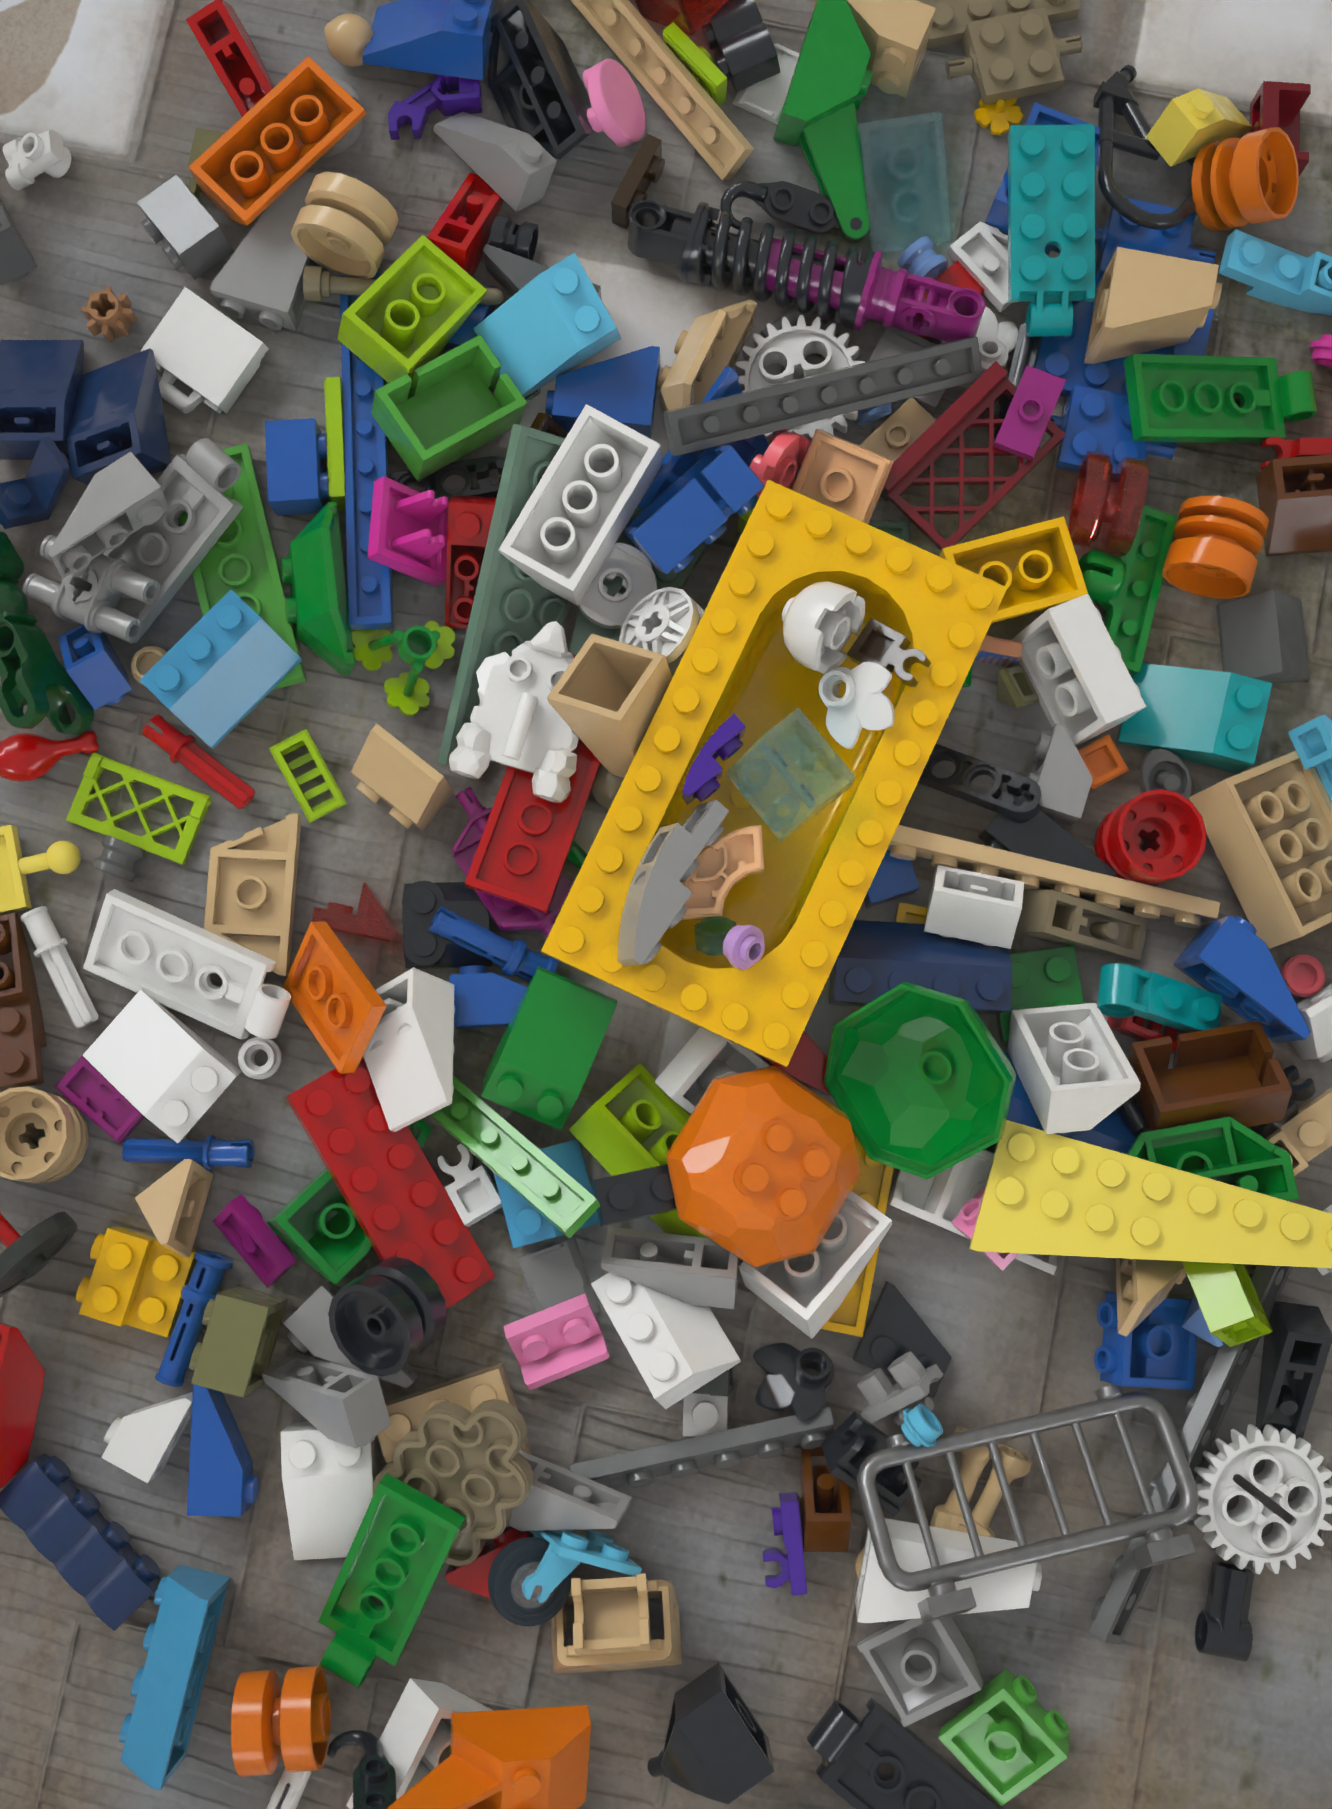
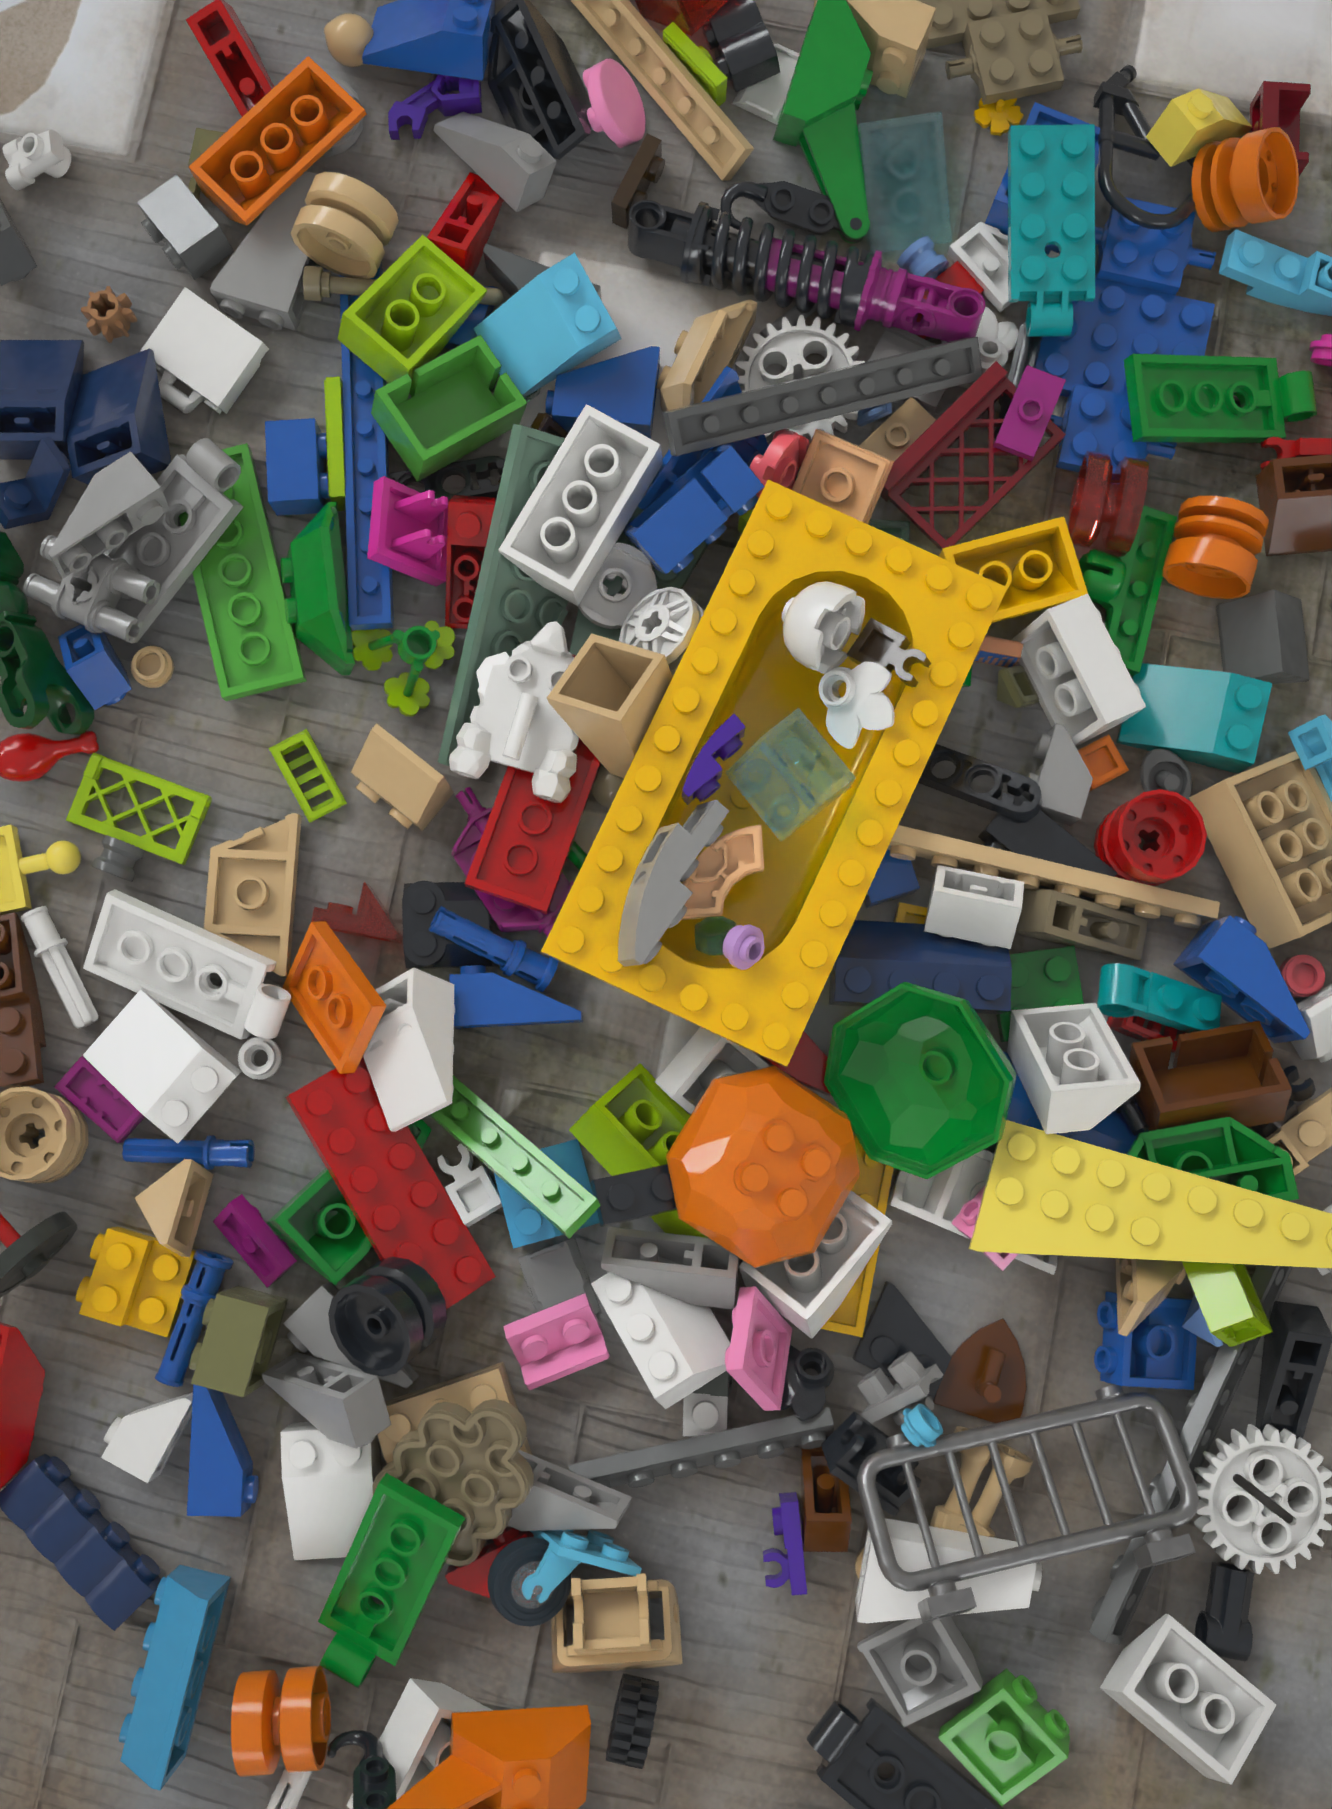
(199, 762): red axle -> none
(221, 669): dark azure slope -> none
(514, 238): black wheel -> none
(548, 1048): green slope -> none
(632, 1721): none -> black tyre
(713, 1741): black piece -> none
(759, 1348): none -> bright pink plate
(986, 1376): none -> reddish brown shield
(1149, 303): tan slope -> none
(1189, 1698): none -> white slope

